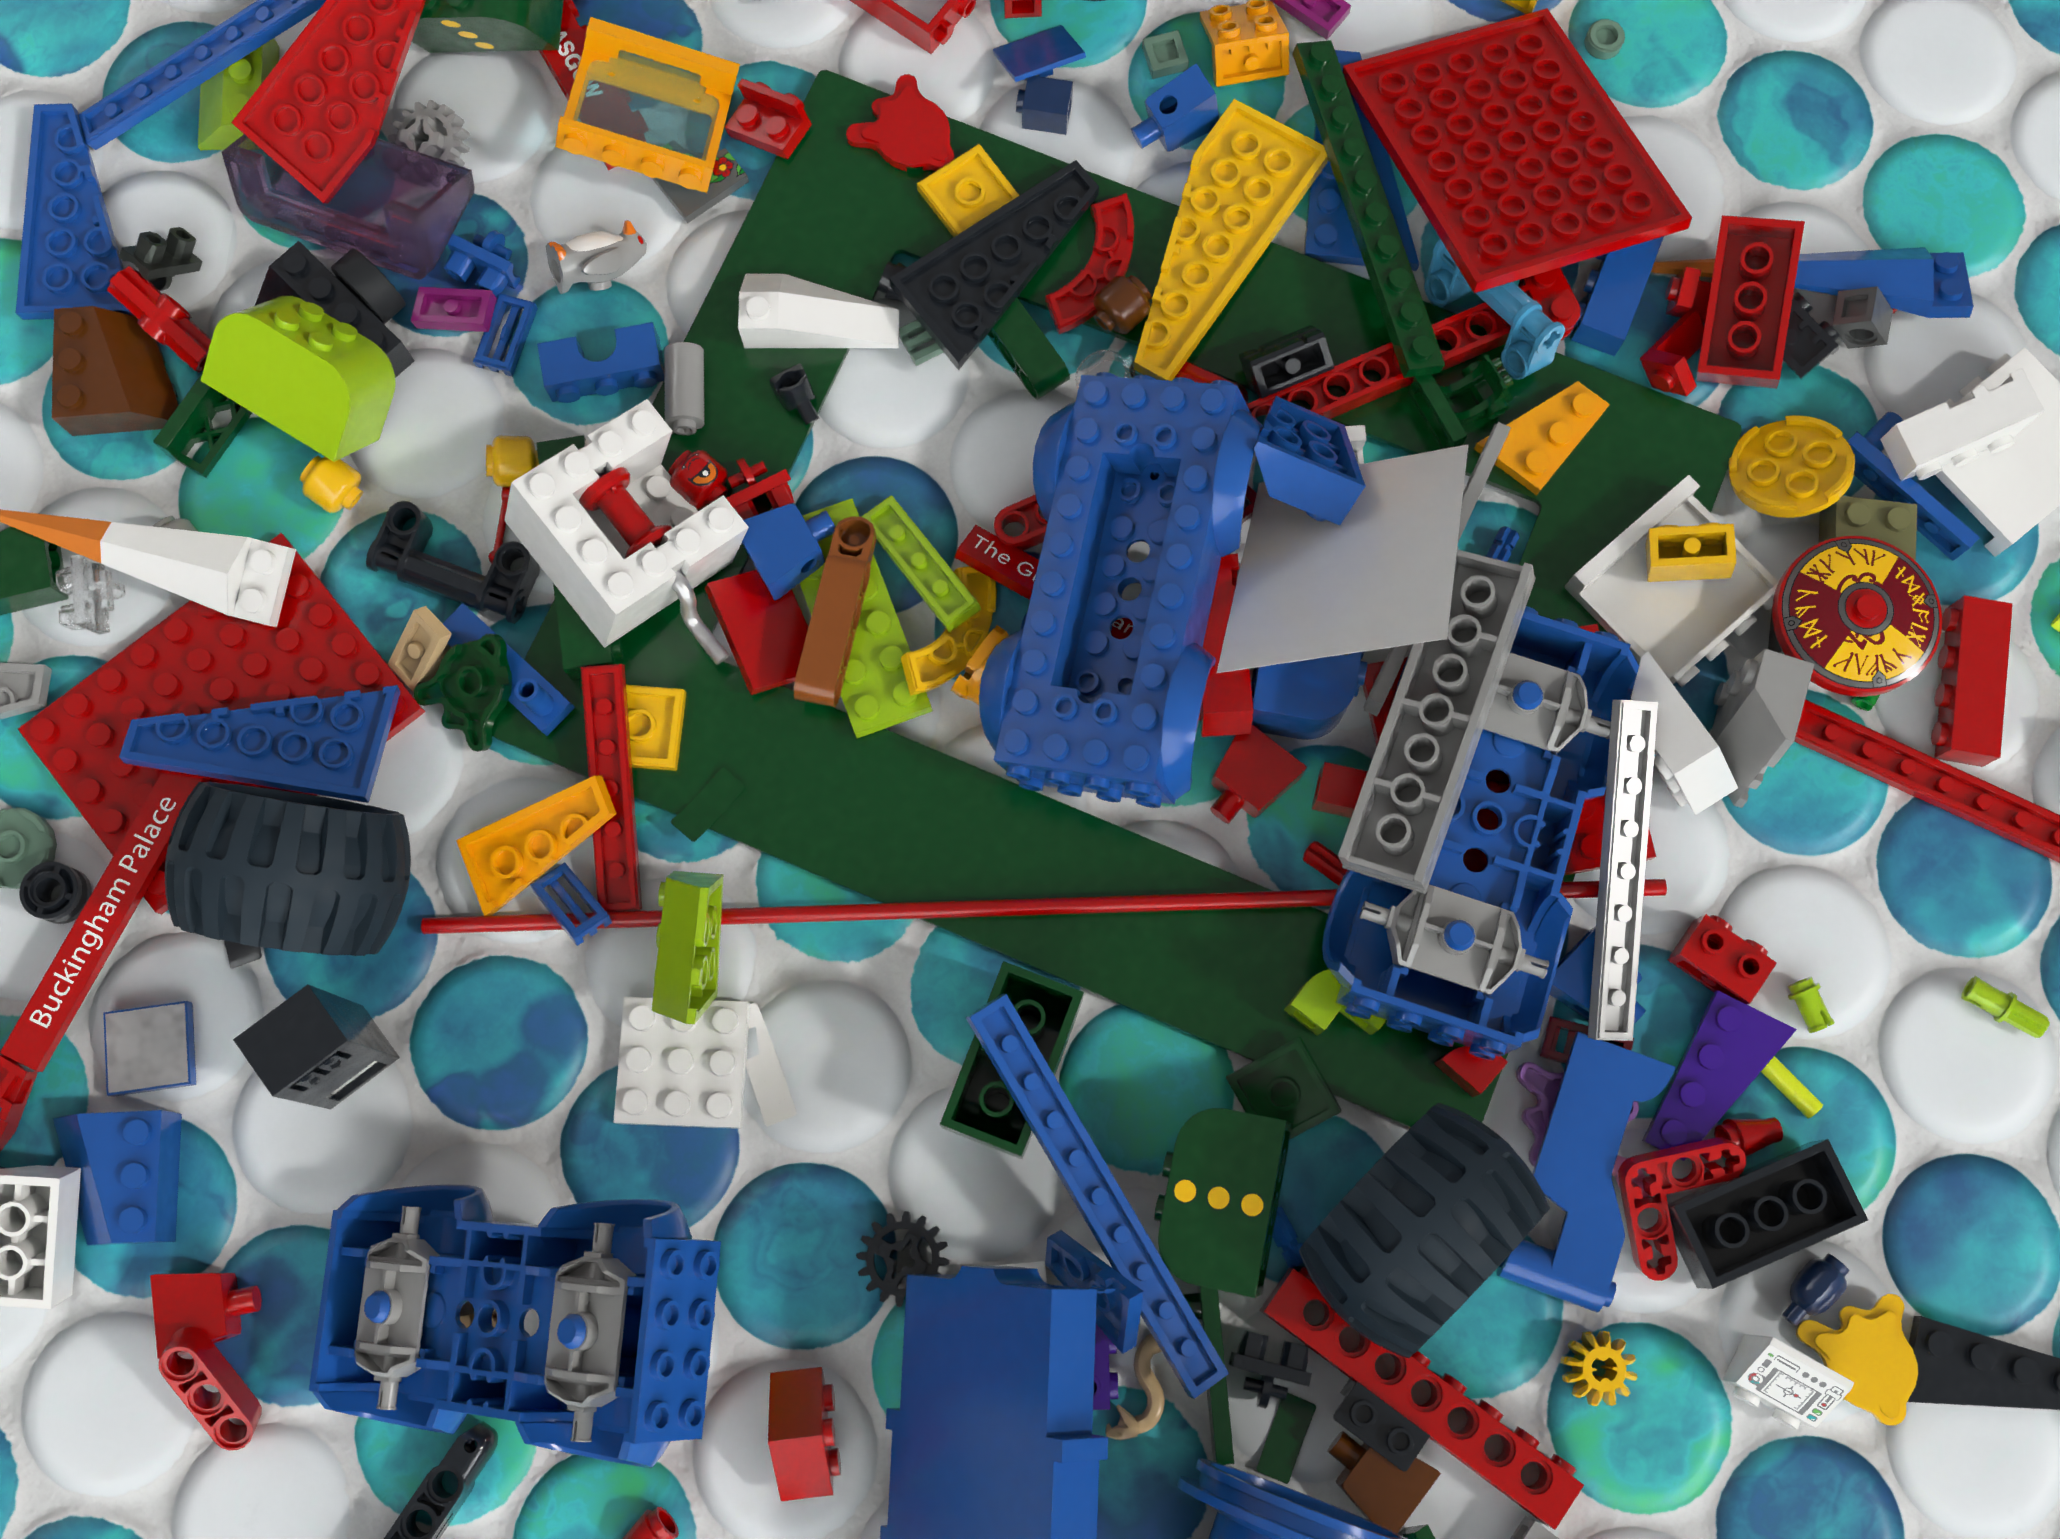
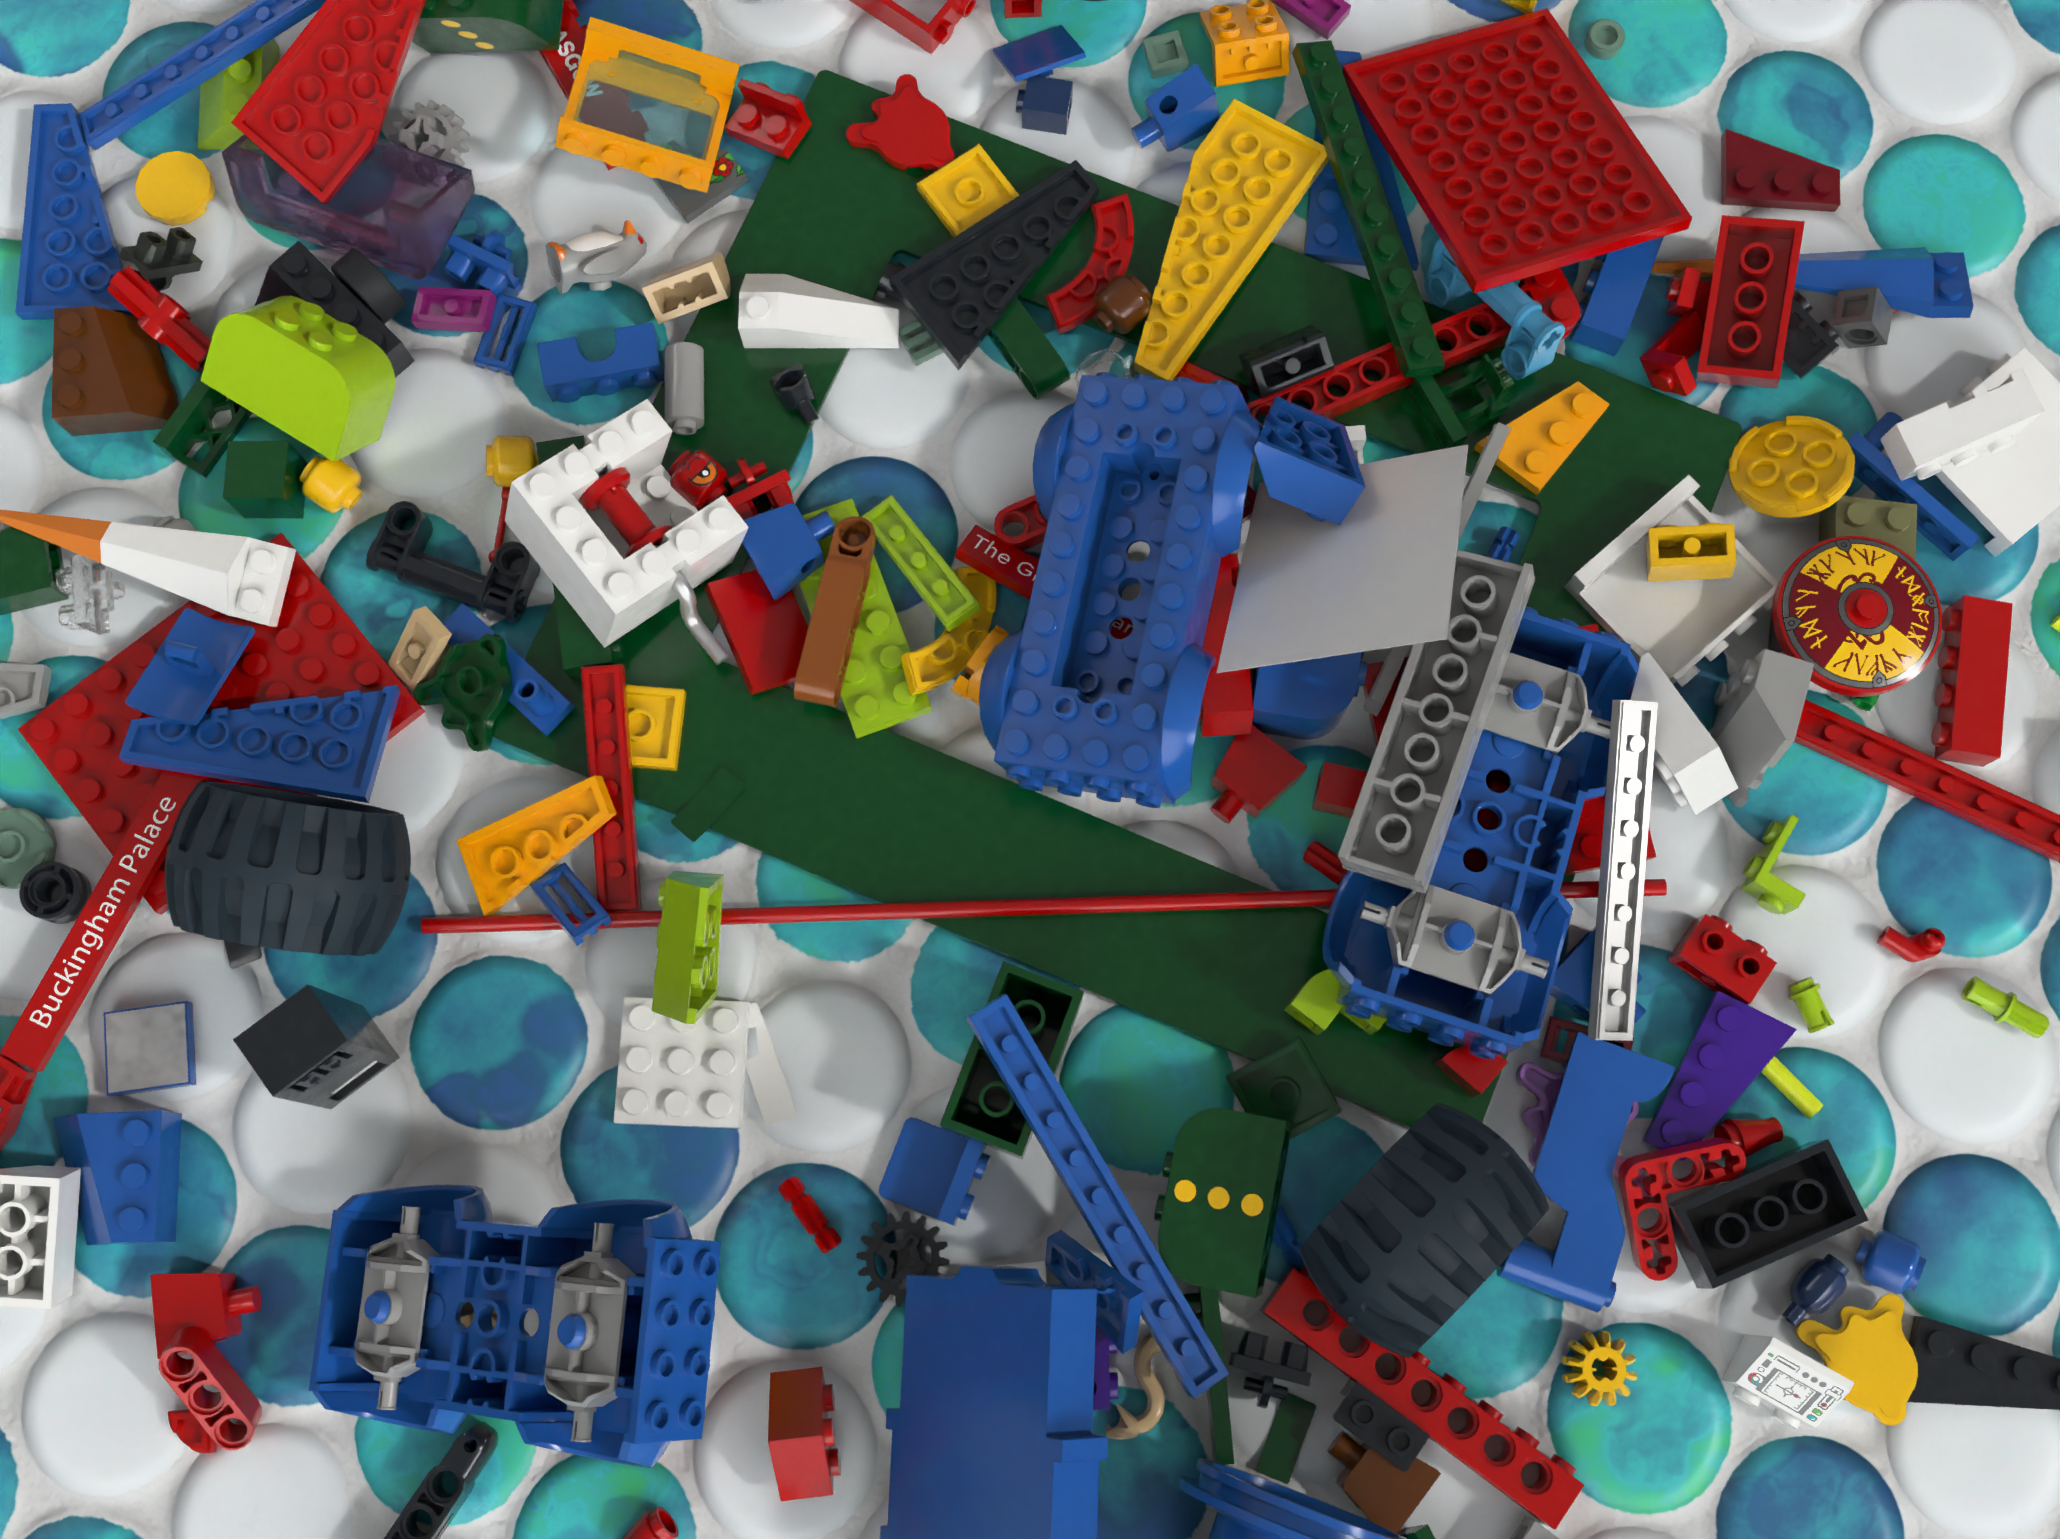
(175, 188): none -> yellow tile
(189, 668): none -> blue shield
(190, 1431): none -> red tile
(264, 479): none -> dark green head
(688, 287): none -> tan brick
(809, 1214): none -> red axle
(933, 1171): none -> blue bracket
(1772, 892): none -> lime bracket
(1774, 178): none -> dark red wing
(1890, 1262): none -> blue head
(1914, 947): none -> red arm

